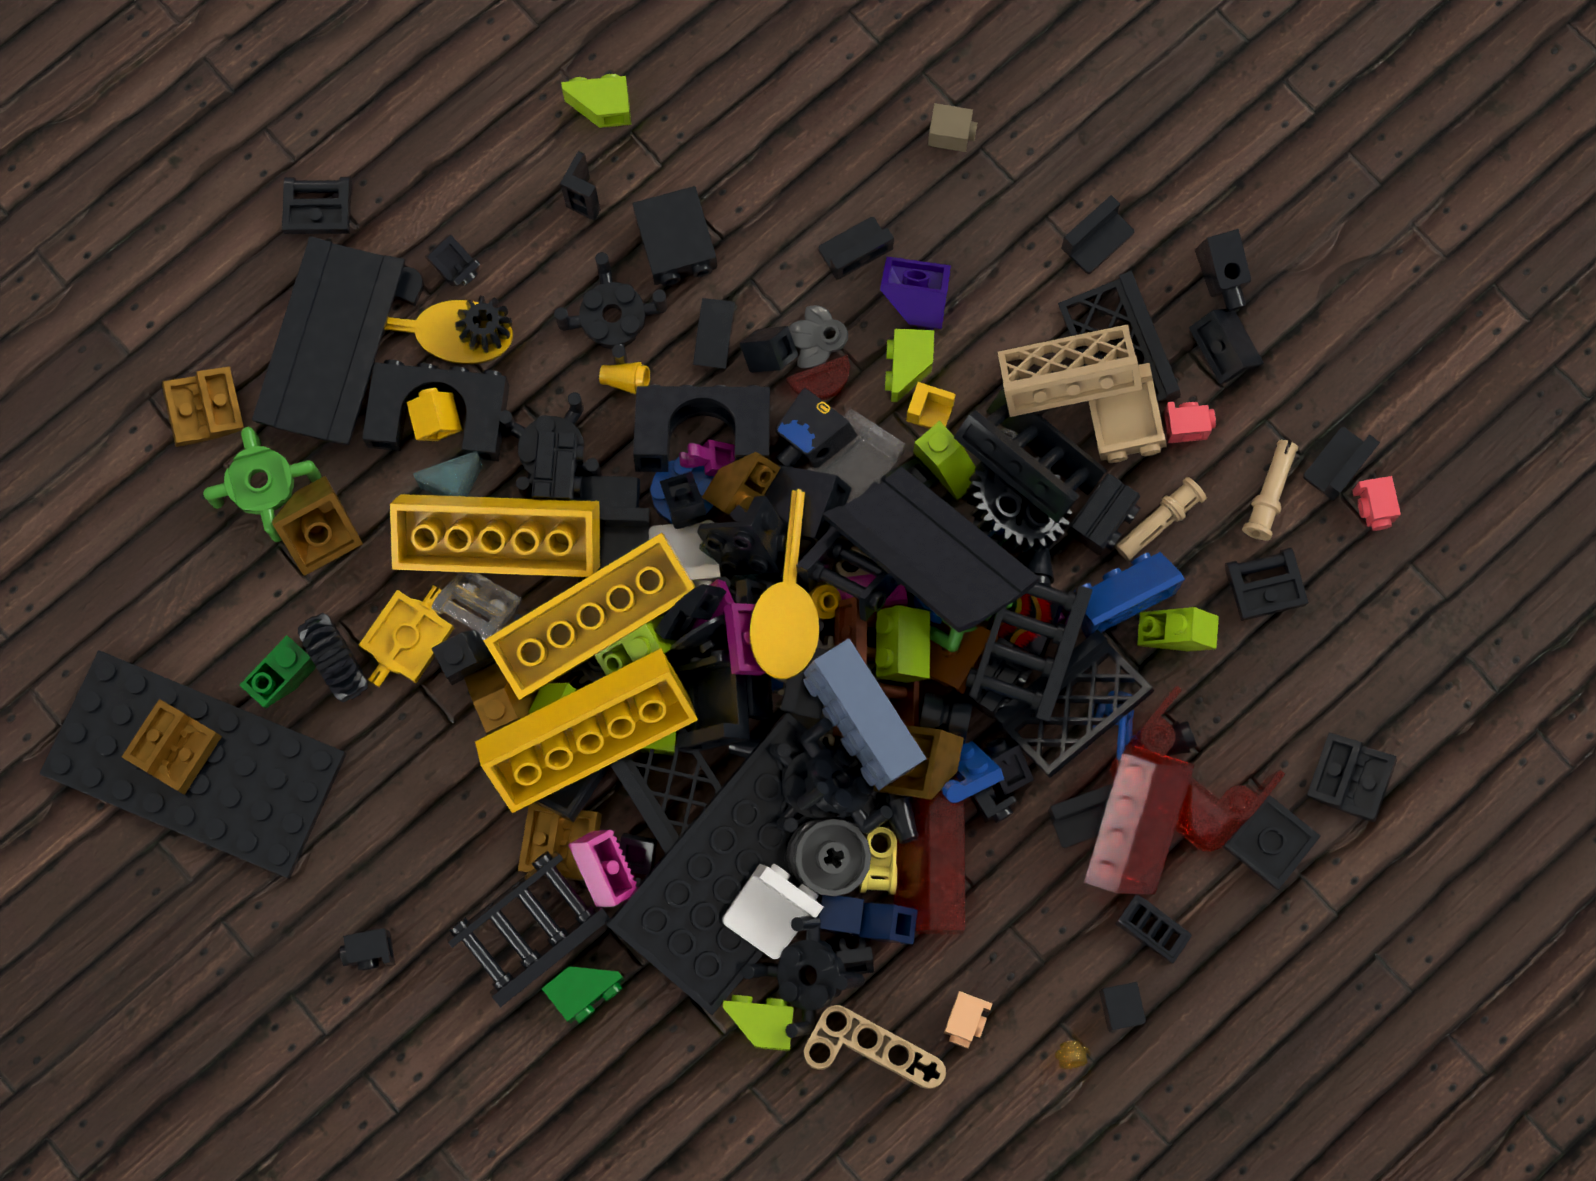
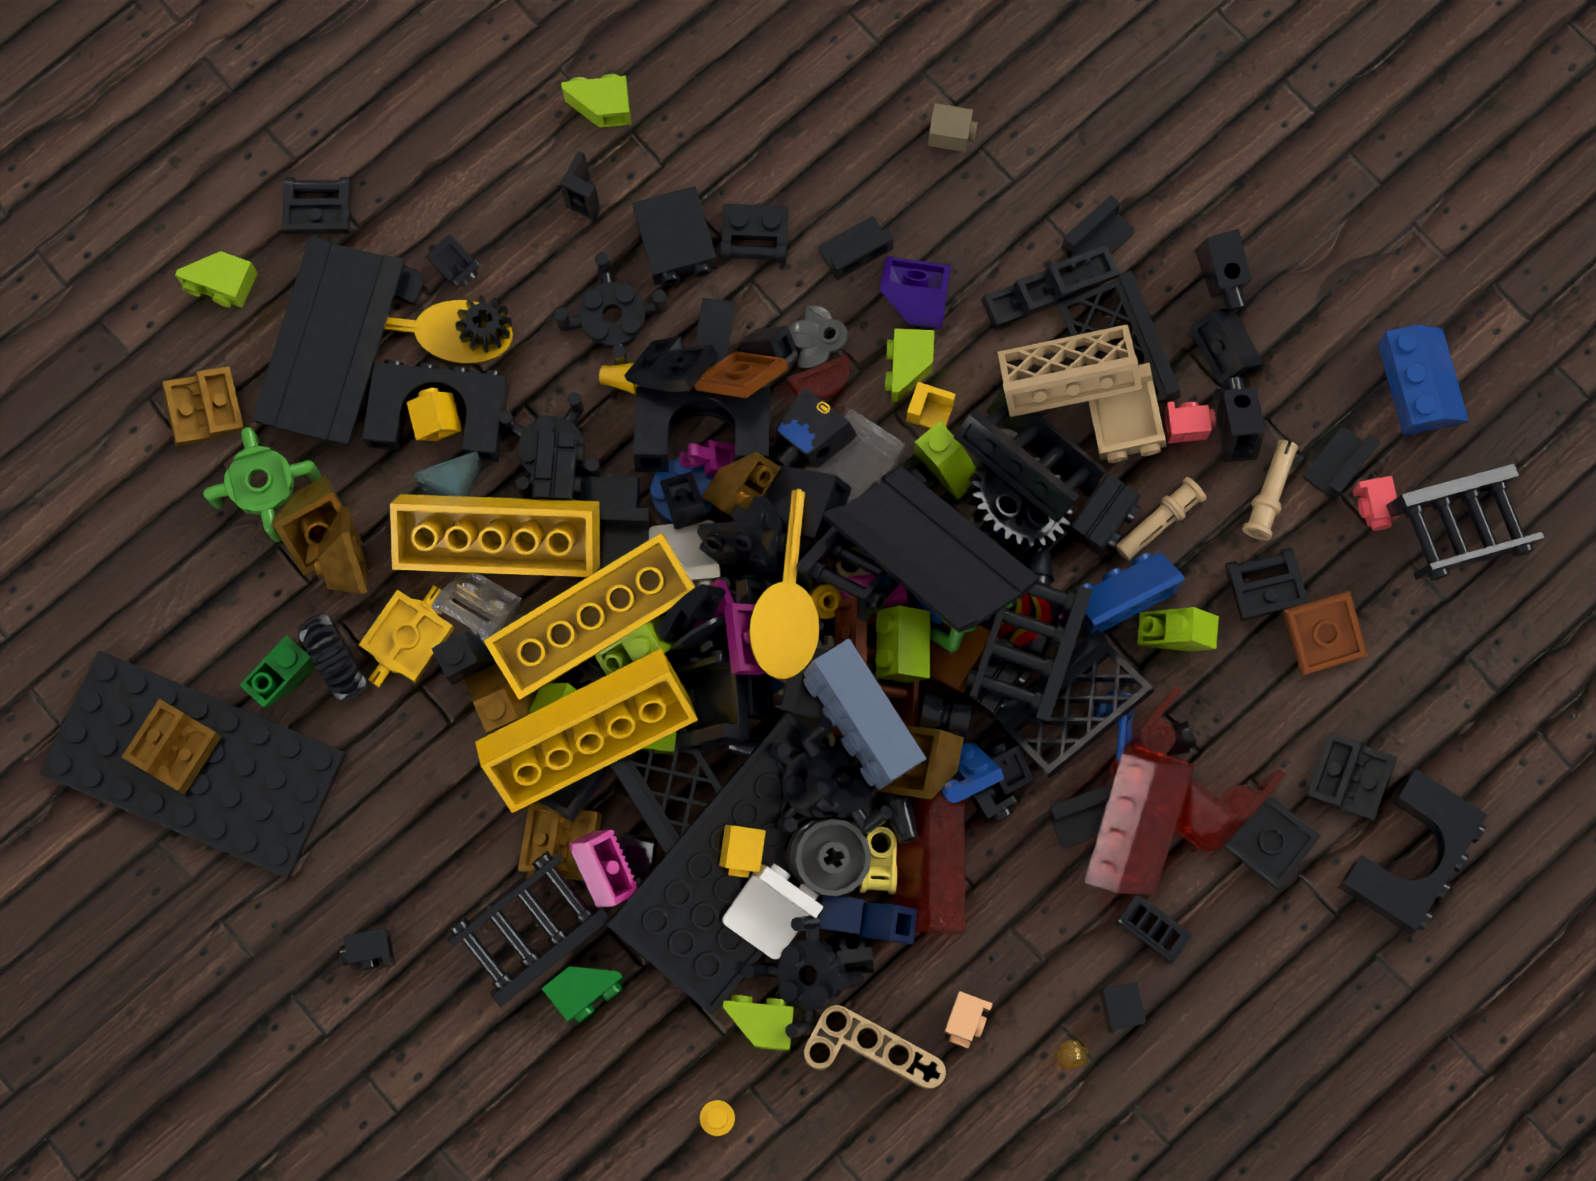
(219, 276): none -> lime slope
(341, 556): none -> pearl gold slope
(670, 366): none -> black slope
(717, 1118): none -> yellow plate
(741, 374): none -> dark orange plate
(742, 850): none -> yellow brick
(754, 223): none -> black plate
(1050, 286): none -> black slope
(1240, 421): none -> black torso
(1325, 632): none -> dark orange plate
(1422, 379): none -> blue slope
(1454, 827): none -> black arch
(1469, 491): none -> black fence

